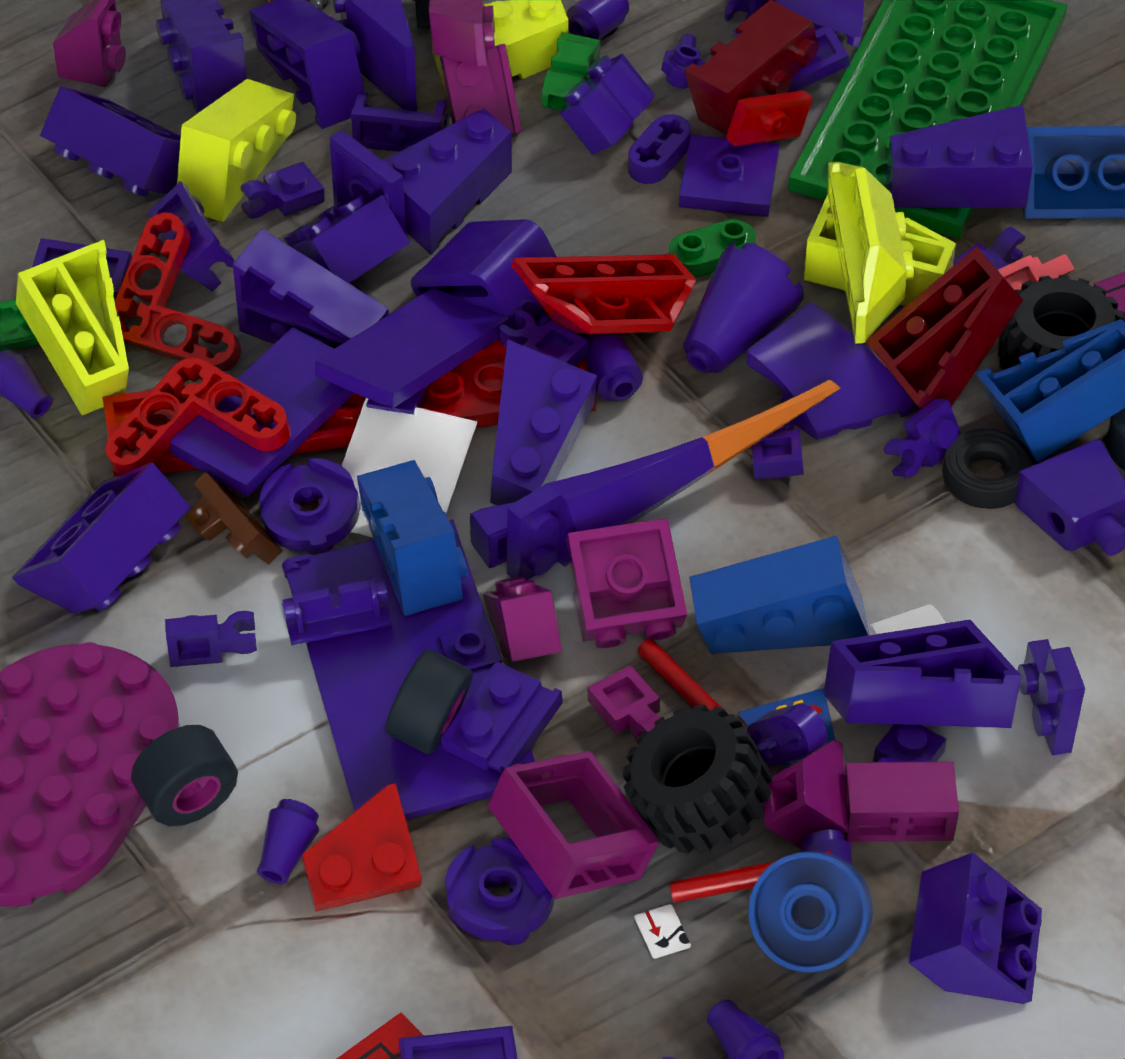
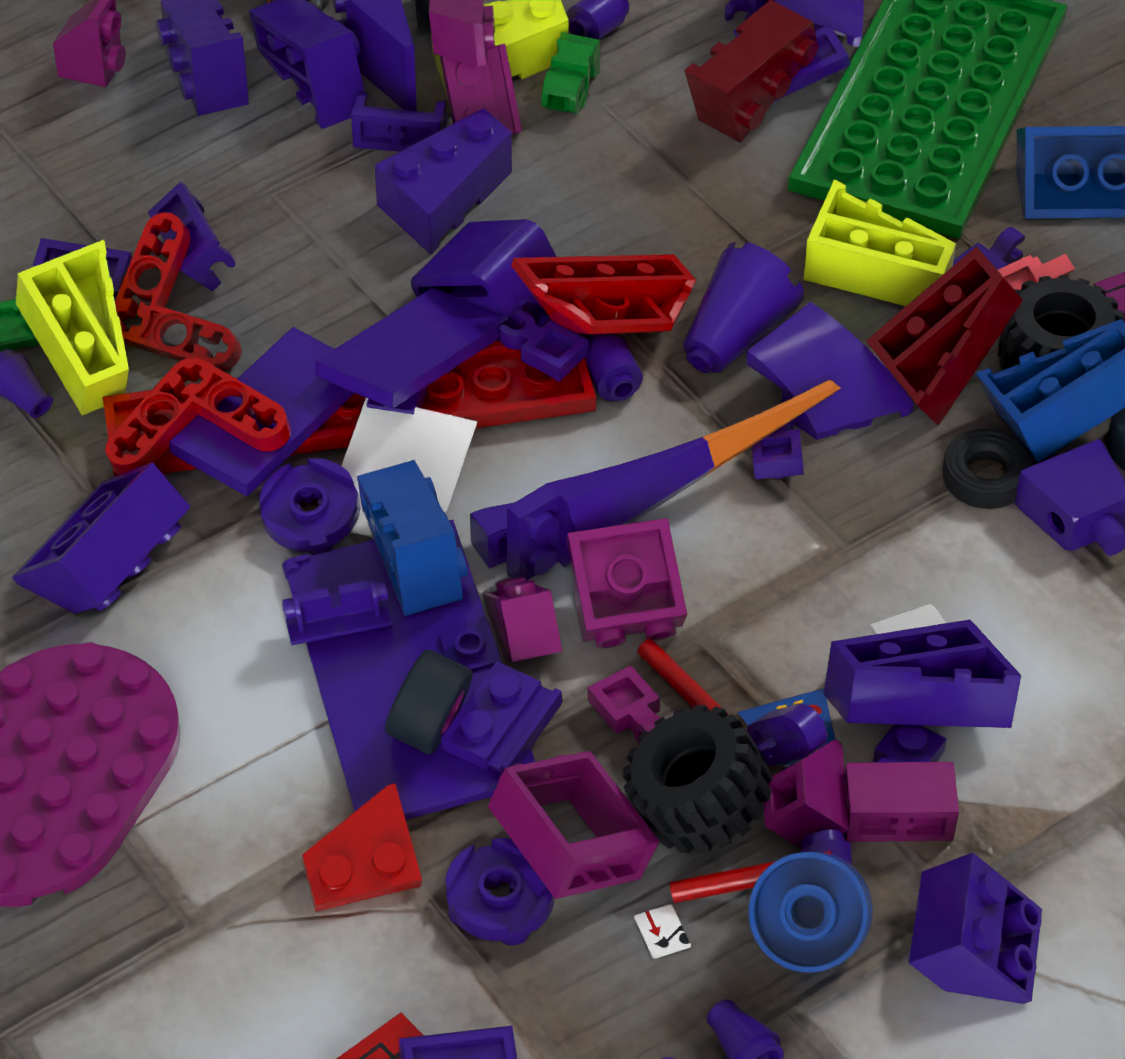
(113, 141): dark purple slope -> none
(184, 775): black wheel -> none
(202, 640): dark purple plate -> none
(221, 509): reddish brown hinge -> none
(233, 143): neon yellow wedge -> none
(285, 189): dark purple plate -> none
(287, 836): dark purple cone -> none
(288, 290): dark purple wedge -> none
(351, 237): dark purple slope -> none
(362, 172): dark purple plate -> none
(538, 420): dark purple wedge -> none
(606, 102): dark purple brick -> none
(651, 144): dark purple beam -> none
(679, 59): dark purple piece -> none
(702, 247): green plate -> none
(728, 176): dark purple plate -> none
(769, 118): red plate -> none
(780, 601): blue wedge -> none
(868, 246): neon yellow wedge -> none
(927, 438): dark purple plate -> none
(963, 163): dark purple wedge -> none
(1055, 691): dark purple plate -> none

